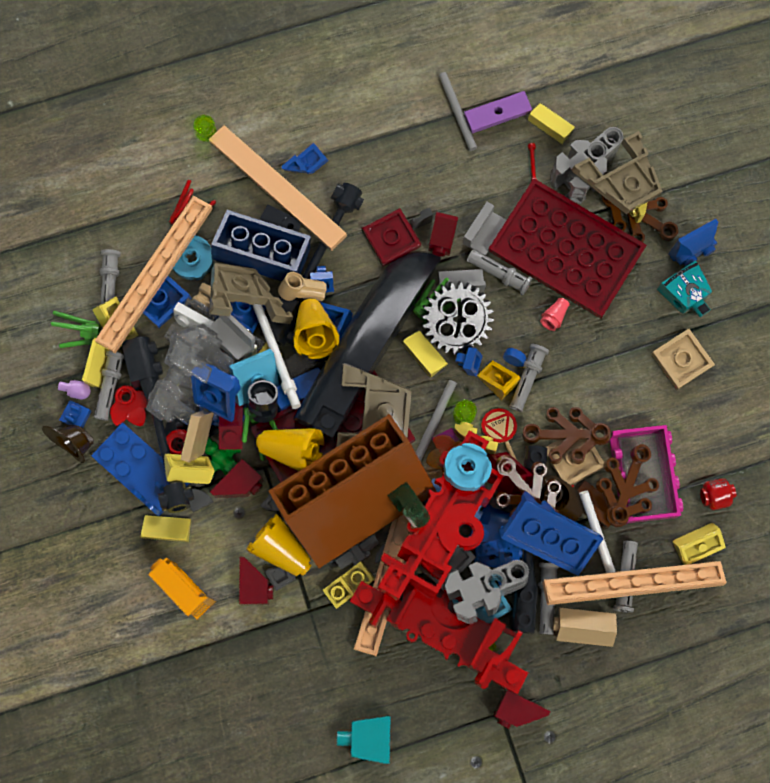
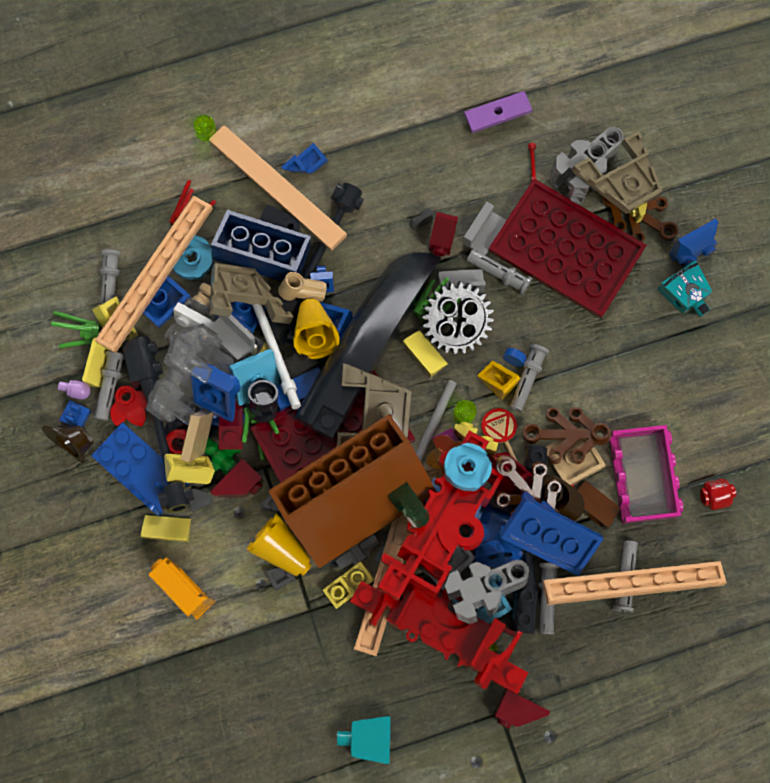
(253, 586): dark red slope -> none
(291, 446): yellow cone -> none
(391, 237): dark red tile -> none
(457, 111): light grey bar -> none
(470, 361): blue tile -> none
(551, 123): light yellow slope -> none
(554, 315): coral cone -> none
(585, 627): tan brick -> none
(595, 526): white bar -> none
(626, 487): reddish brown plant -> none
(682, 359): tan tile -> none
(699, 543): light yellow slope -> none

